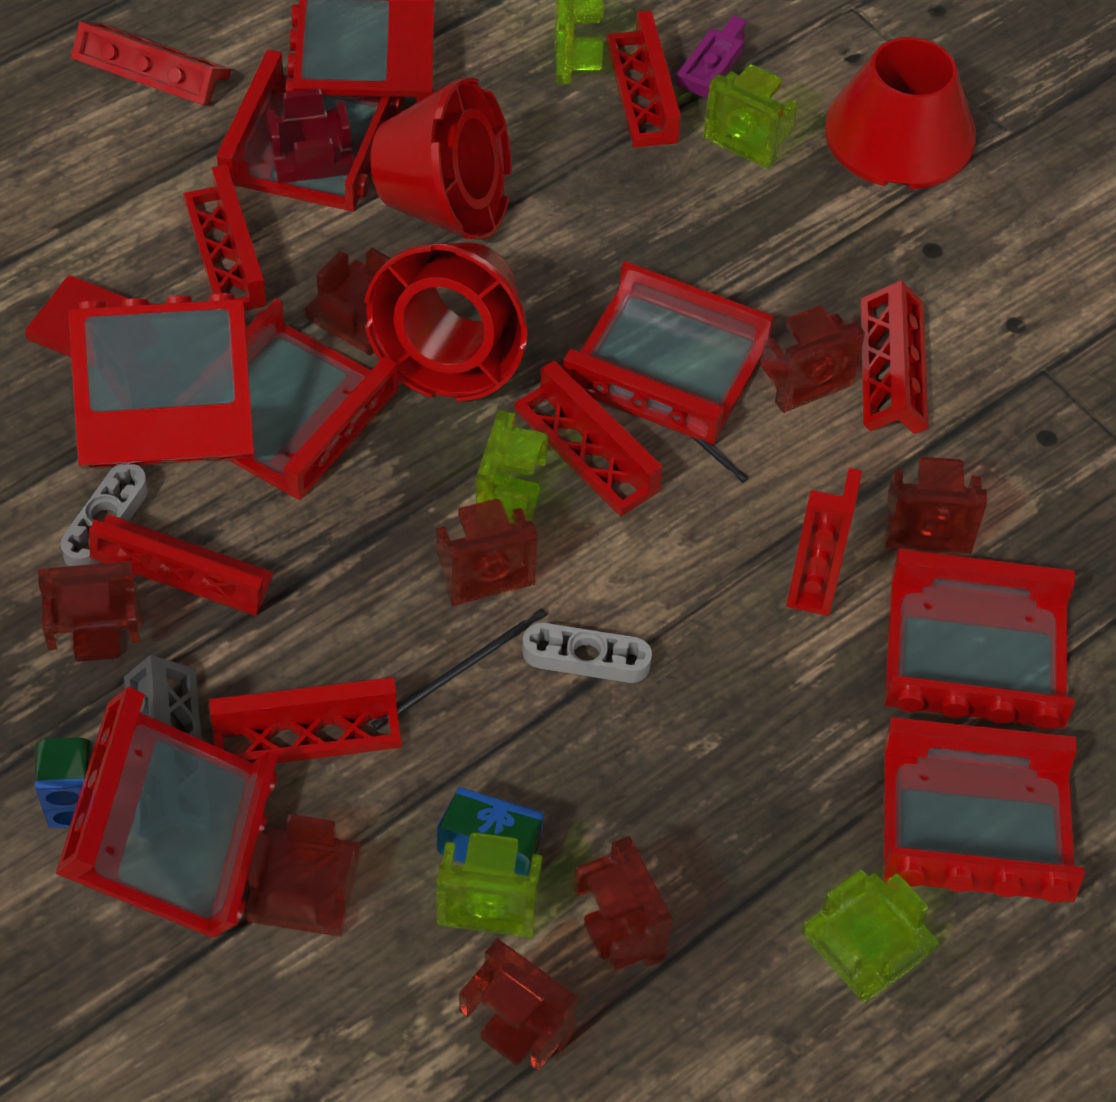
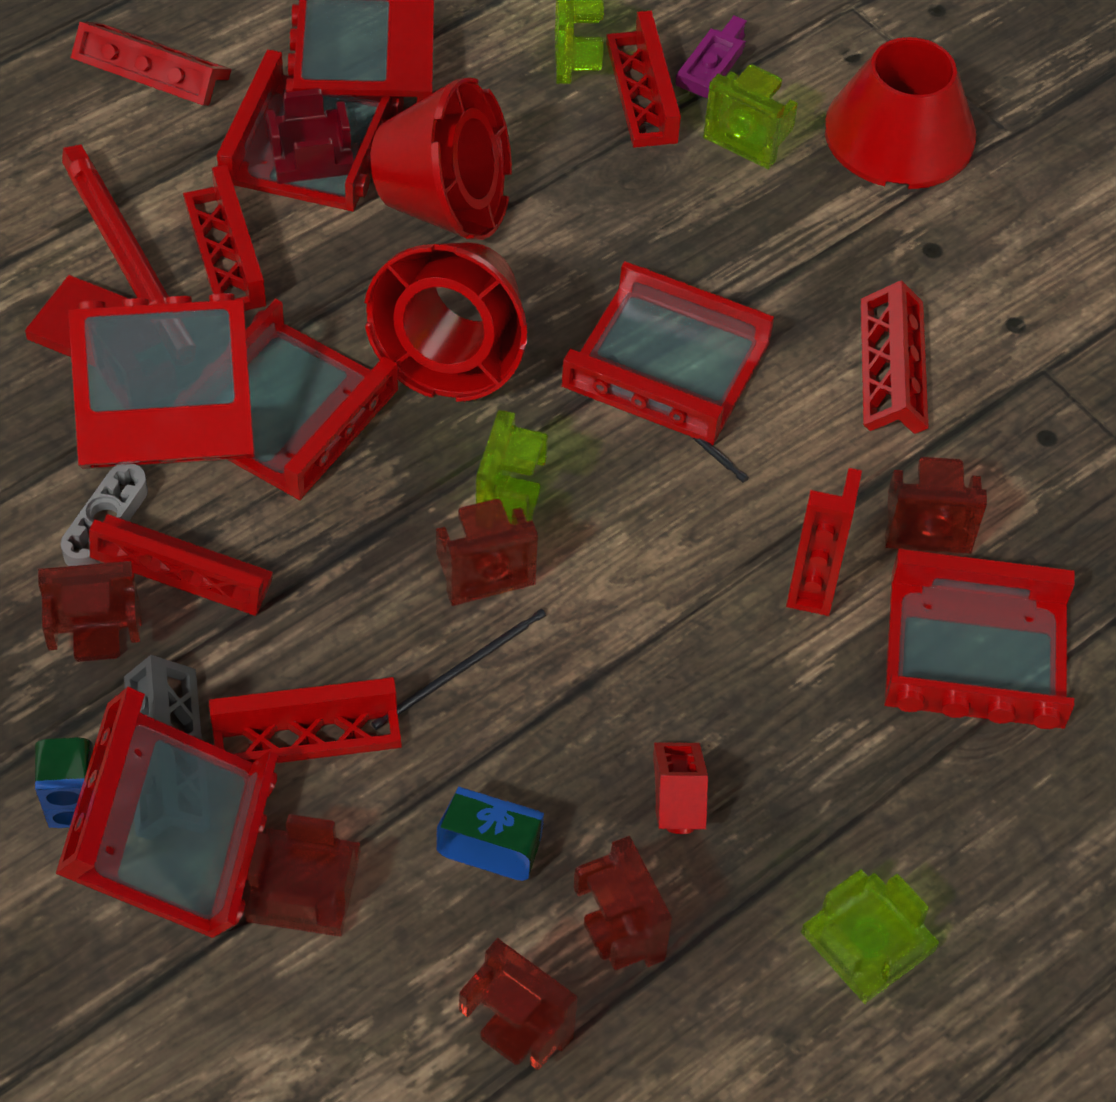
(113, 225): none -> red piece
(342, 295): clear red panel -> none
(486, 890): clear neon green panel -> none
(575, 637): light grey beam -> none
(603, 433): red fence -> none
(680, 787): none -> red arch
(819, 363): clear red panel -> none
(979, 810): panel -> none

